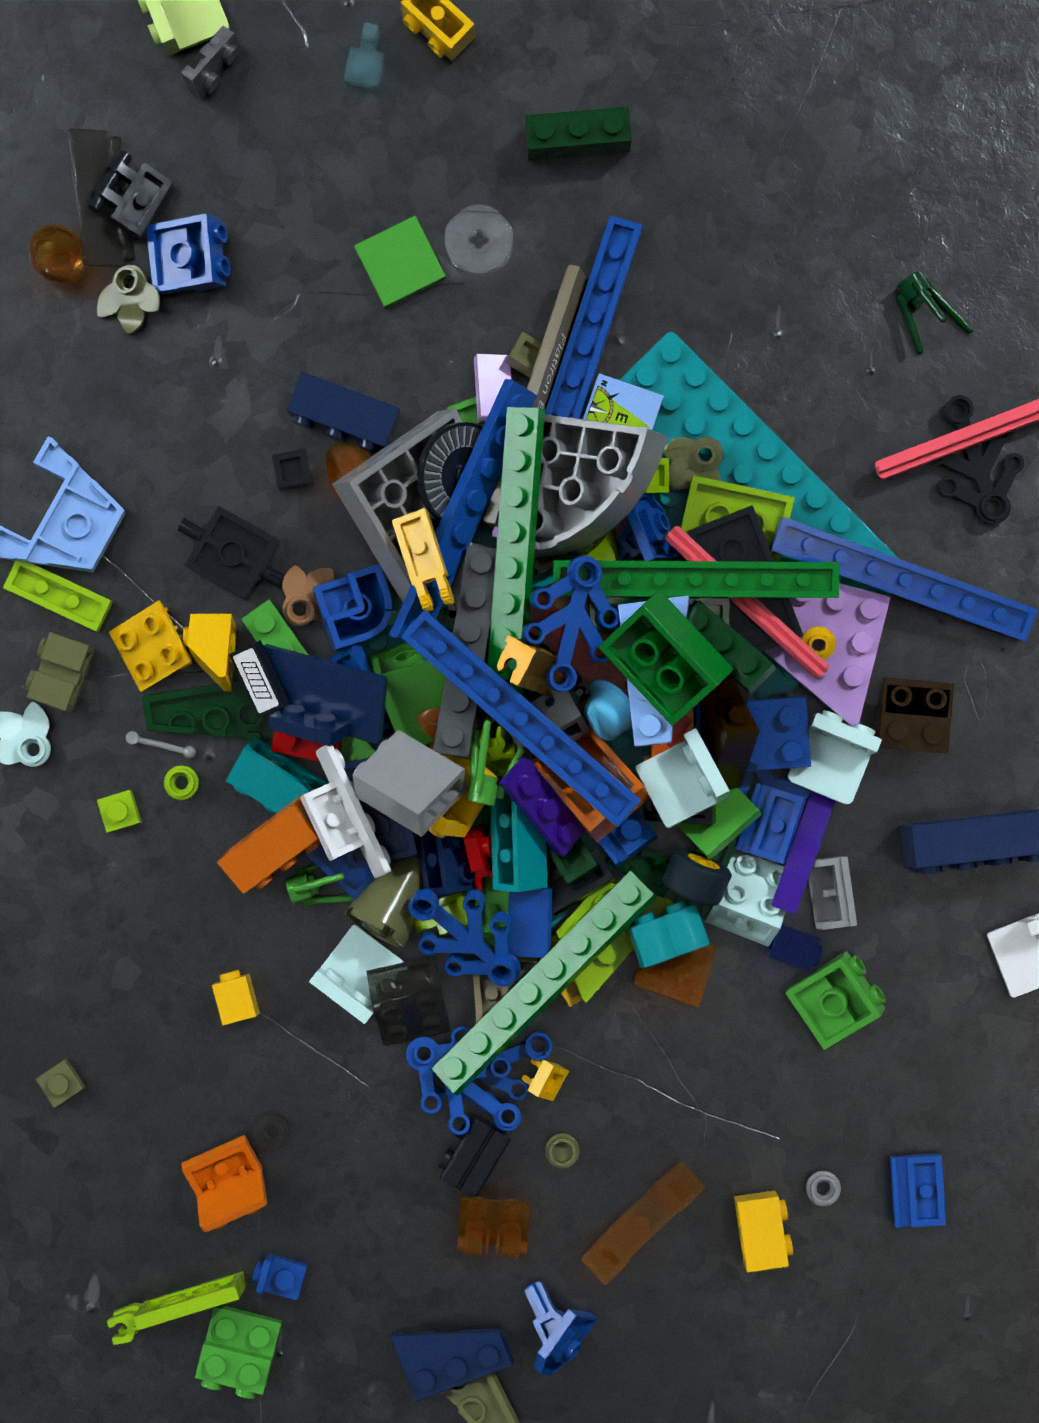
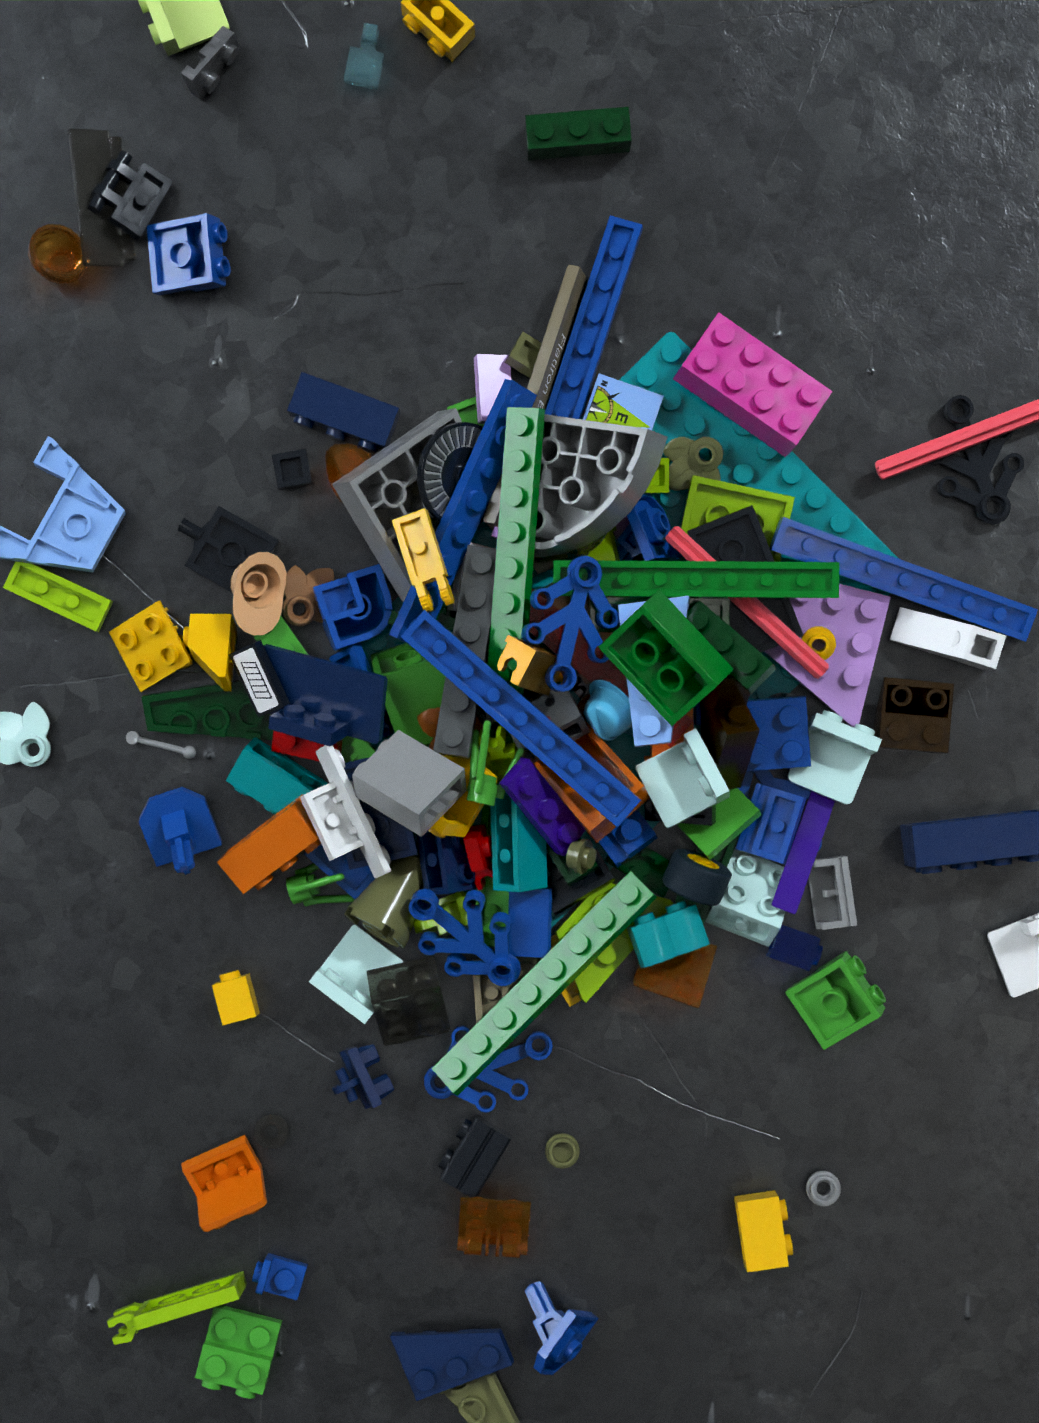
(60, 671): olive brick -> none
(60, 1083): olive plate -> none
(119, 811): lime plate -> none
(127, 302): plate -> none
(170, 782): lime plate -> none
(178, 827): none -> blue piece
(258, 593): none -> light nougat piece
(356, 1062): none -> dark blue hips
(400, 262): bright green tile -> none
(472, 1090): blue plant -> none
(491, 255): clear plate -> none
(547, 1079): yellow tile -> none
(581, 856): none -> olive plate
(642, 1221): clear orange slope -> none
(752, 385): none -> dark pink brick
(917, 1190): blue plate -> none
(918, 290): dark green plant -> none
(948, 638): none -> white slope

